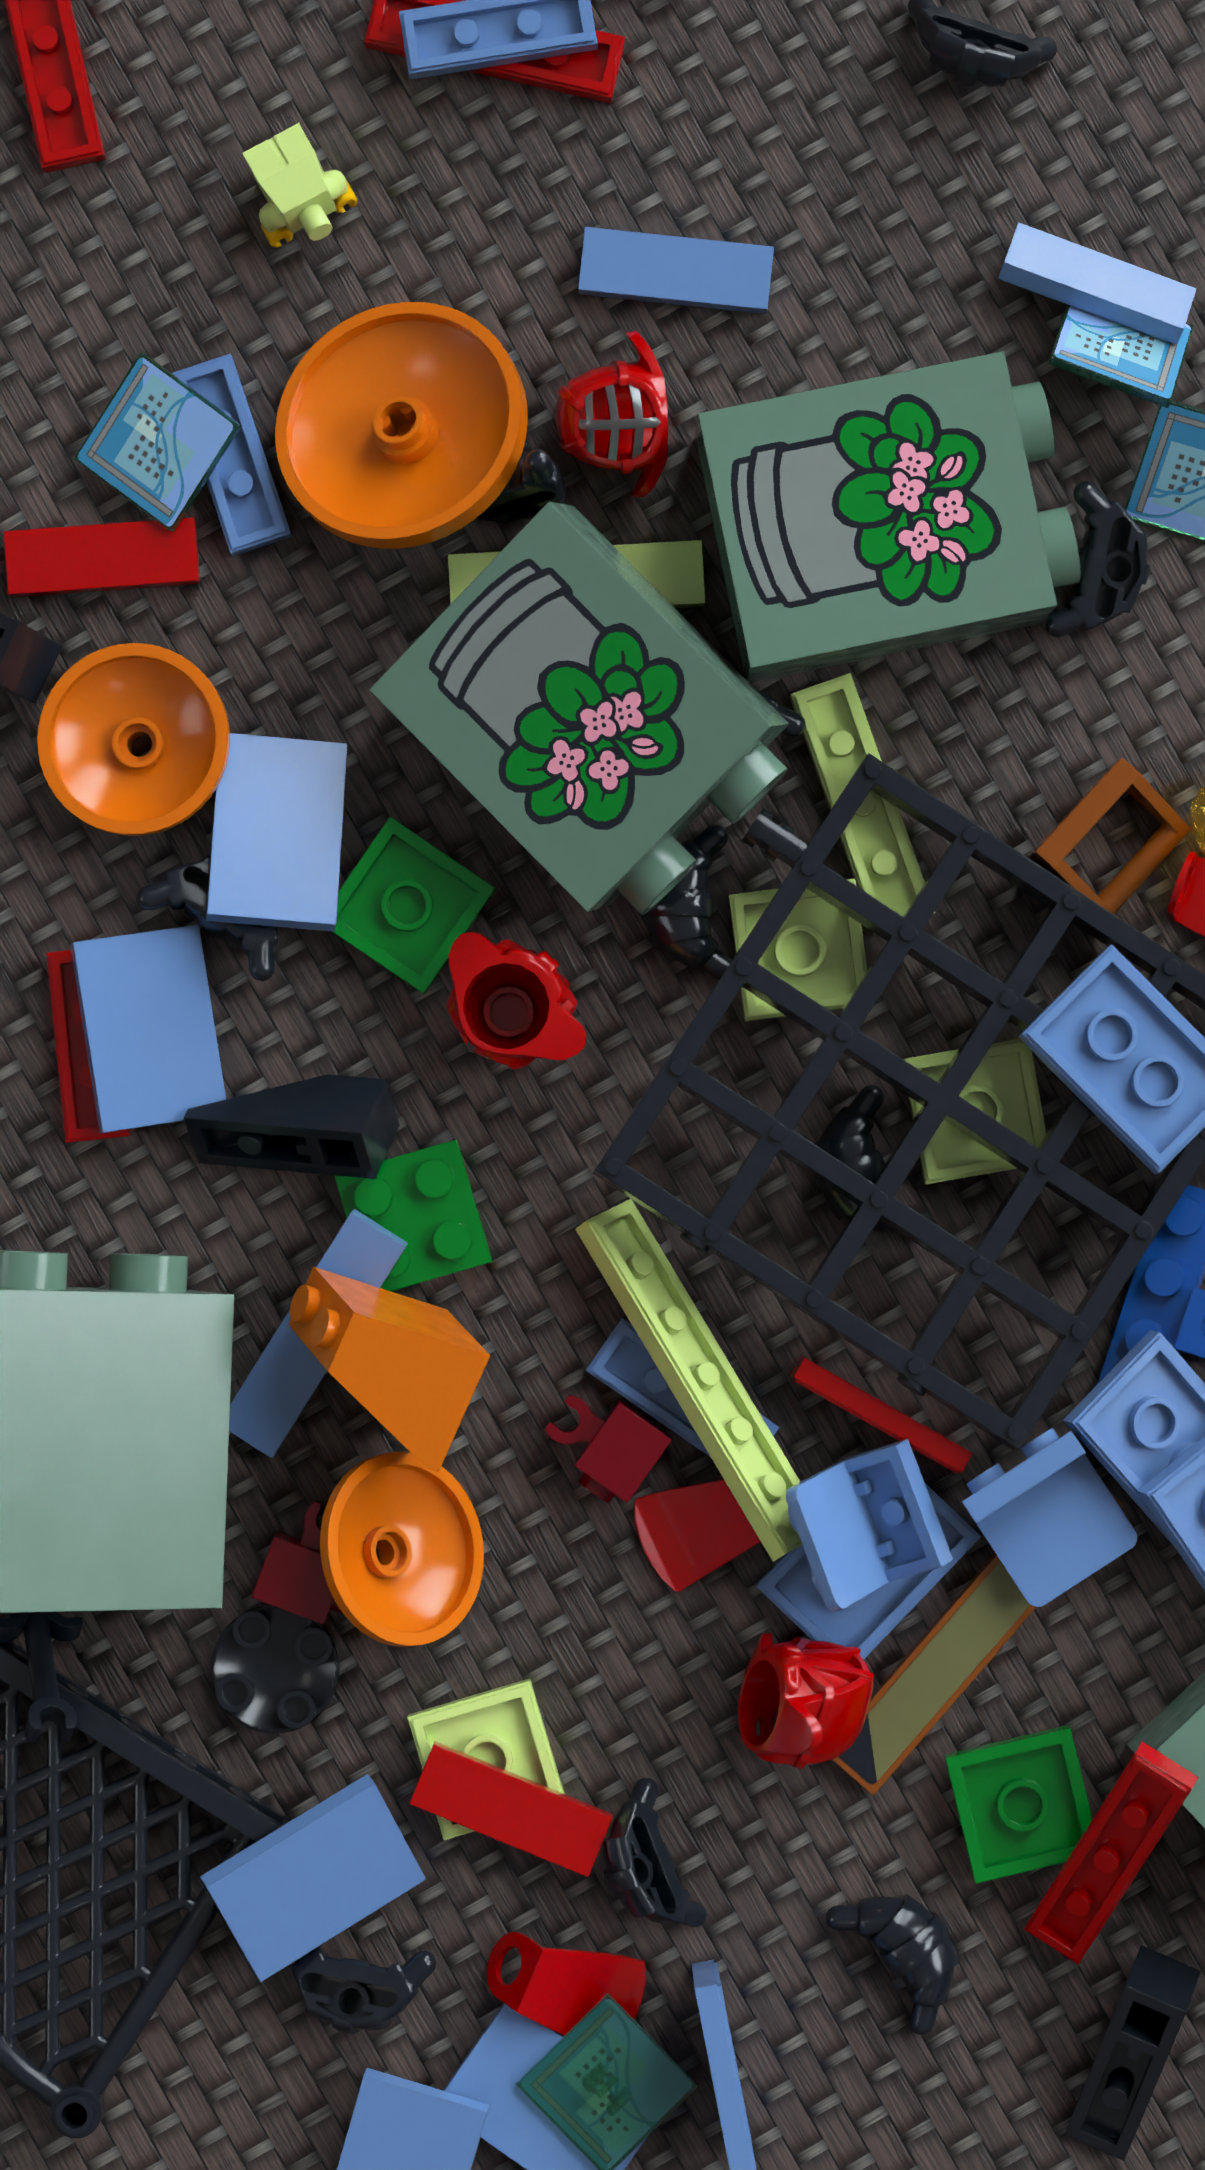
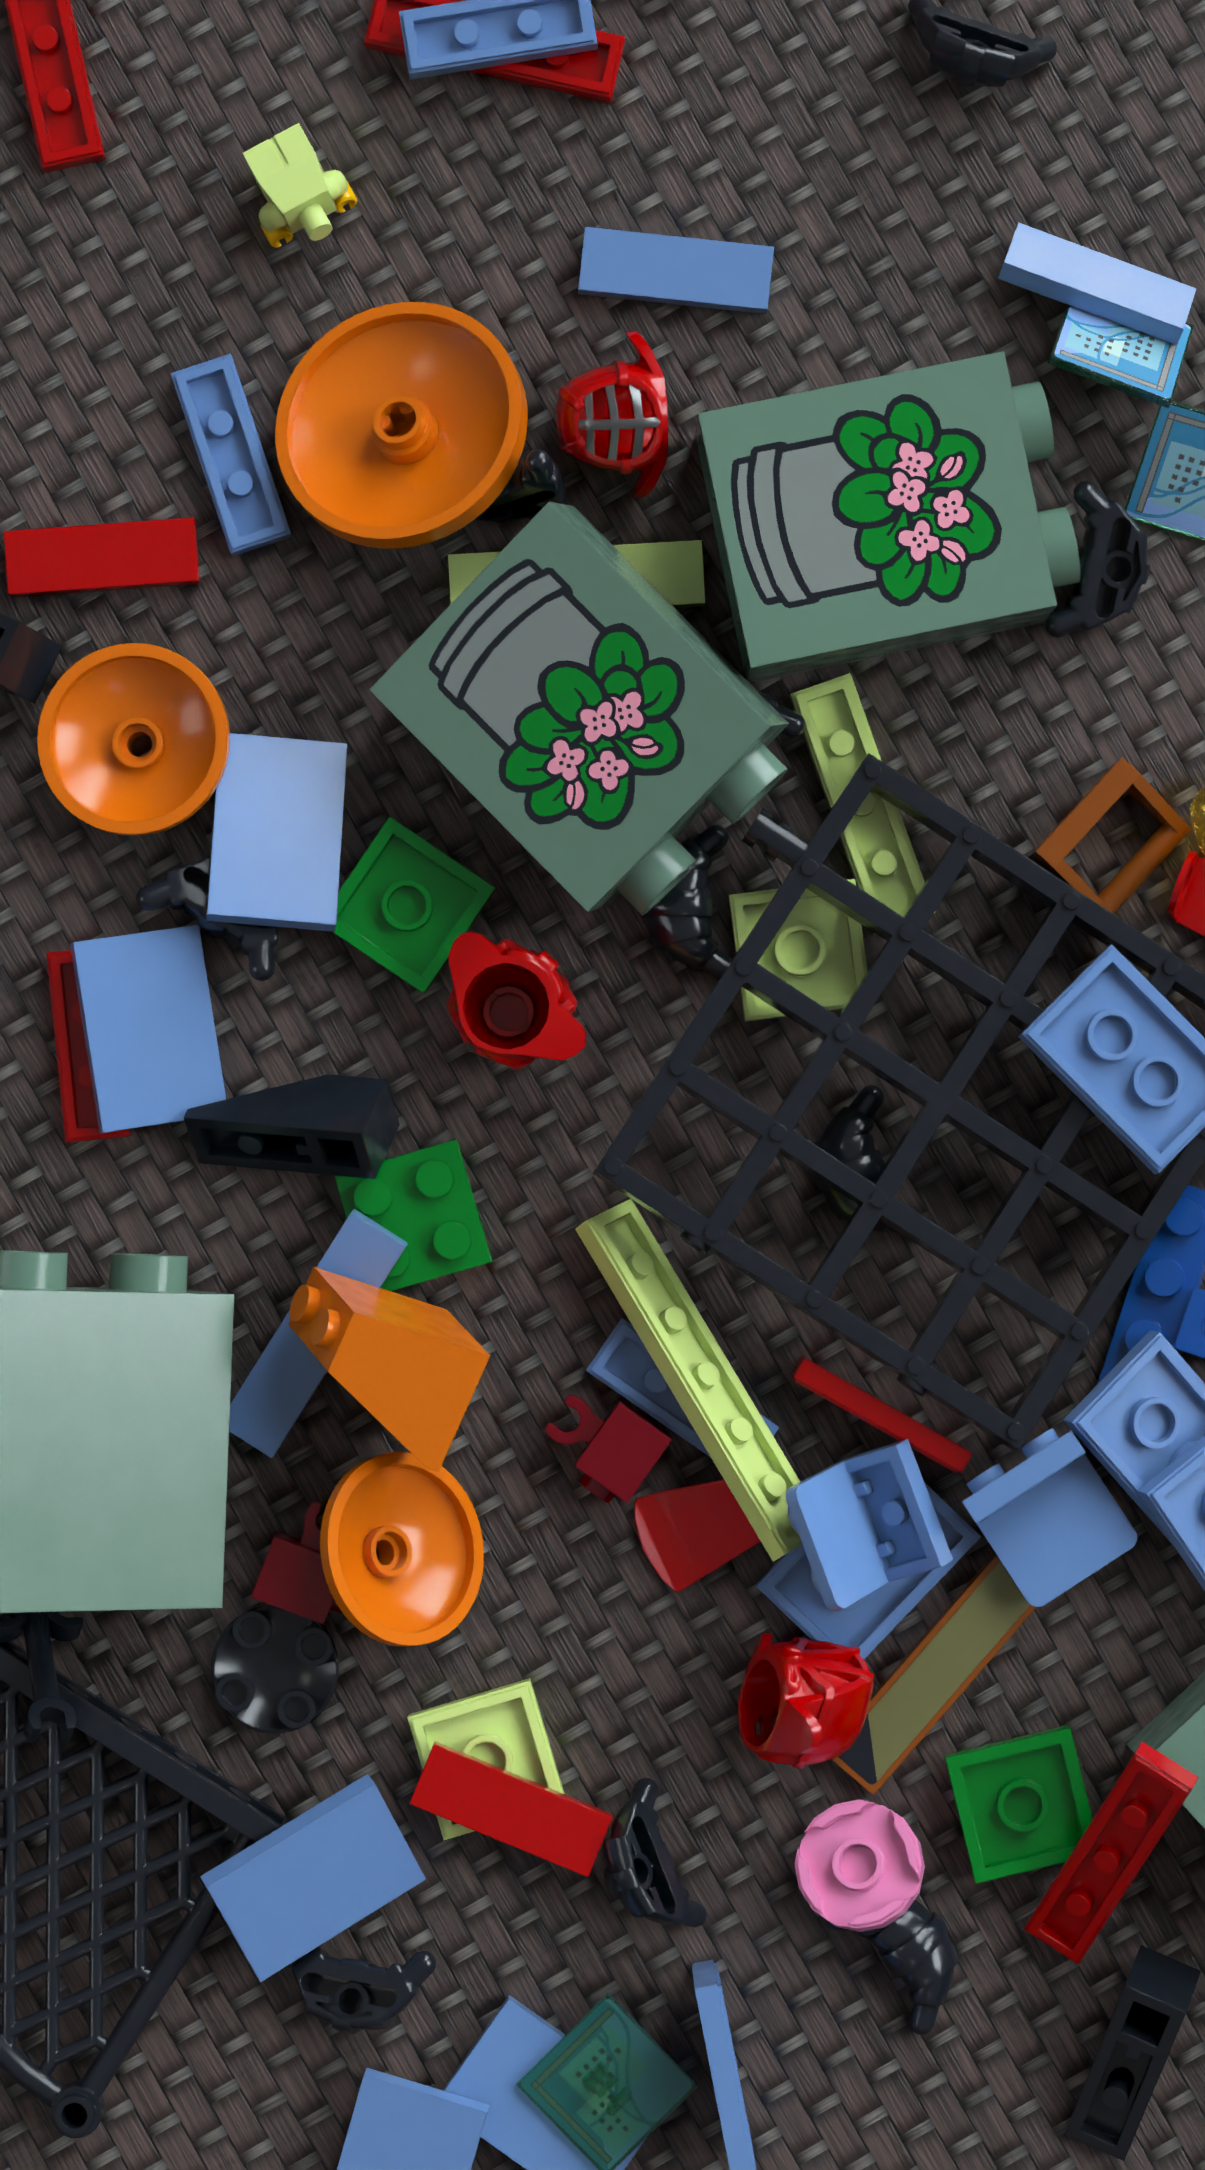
(157, 442): piece -> none
(564, 1984): red piece -> none
(859, 1865): none -> bright pink tile
(1001, 1088): yellowish green tile -> none

